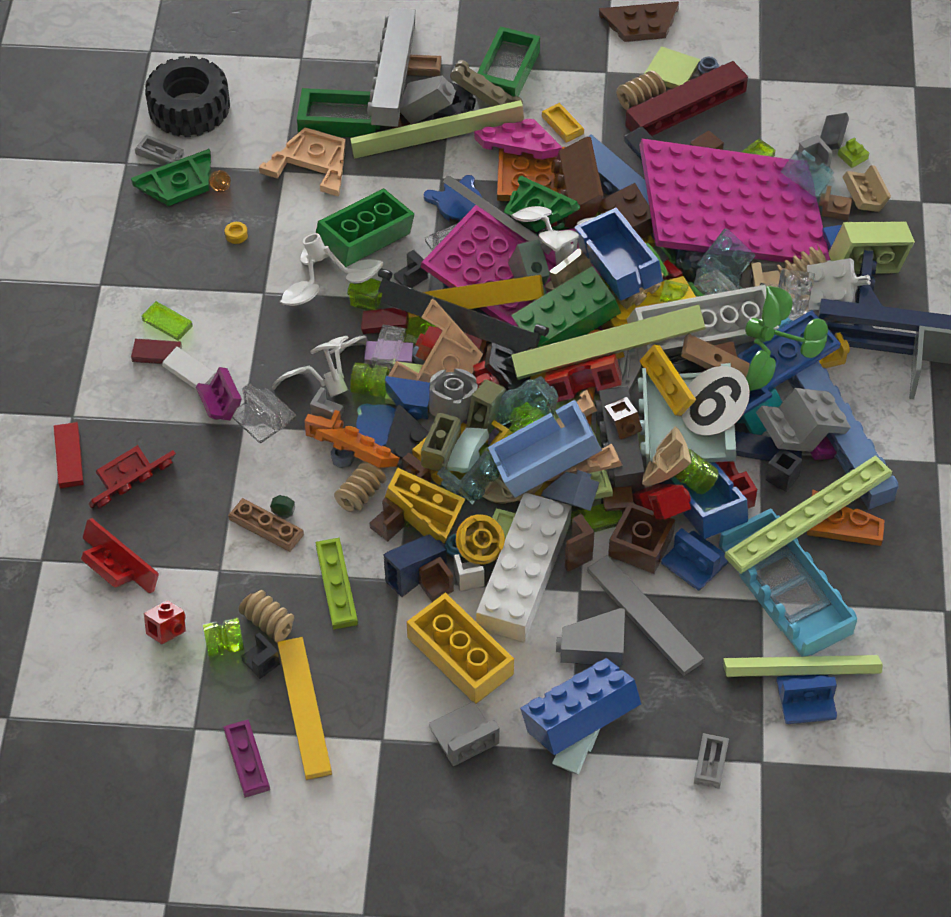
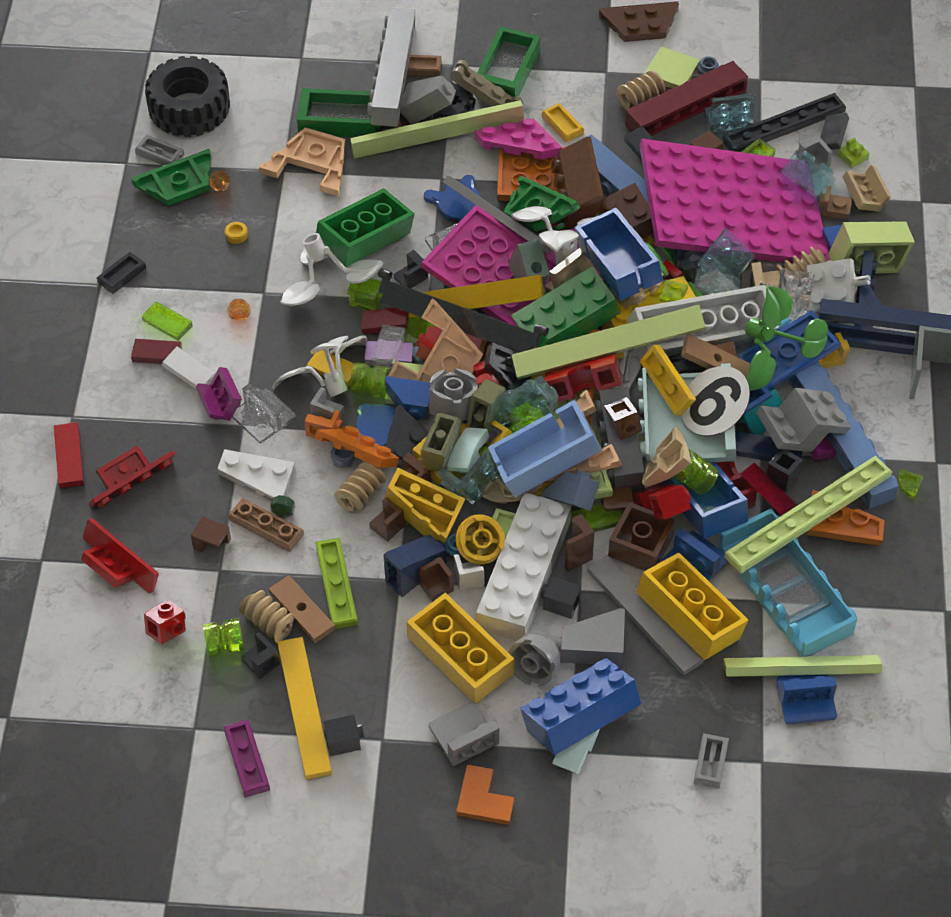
(121, 272): none -> black tile
(209, 533): none -> reddish brown panel
(238, 309): none -> clear orange plate
(263, 474): none -> white wing
(295, 600): none -> medium nougat tile
(320, 365): none -> yellow tile
(343, 735): none -> black brick
(478, 803): none -> orange tile
(535, 659): none -> light grey cylinder
(561, 597): none -> black brick
(691, 606): none -> yellow brick
(730, 112): none -> clear light blue bracket
(768, 489): none -> dark red sticker
(784, 122): none -> black tile
(909, 482): none -> clear neon green tile

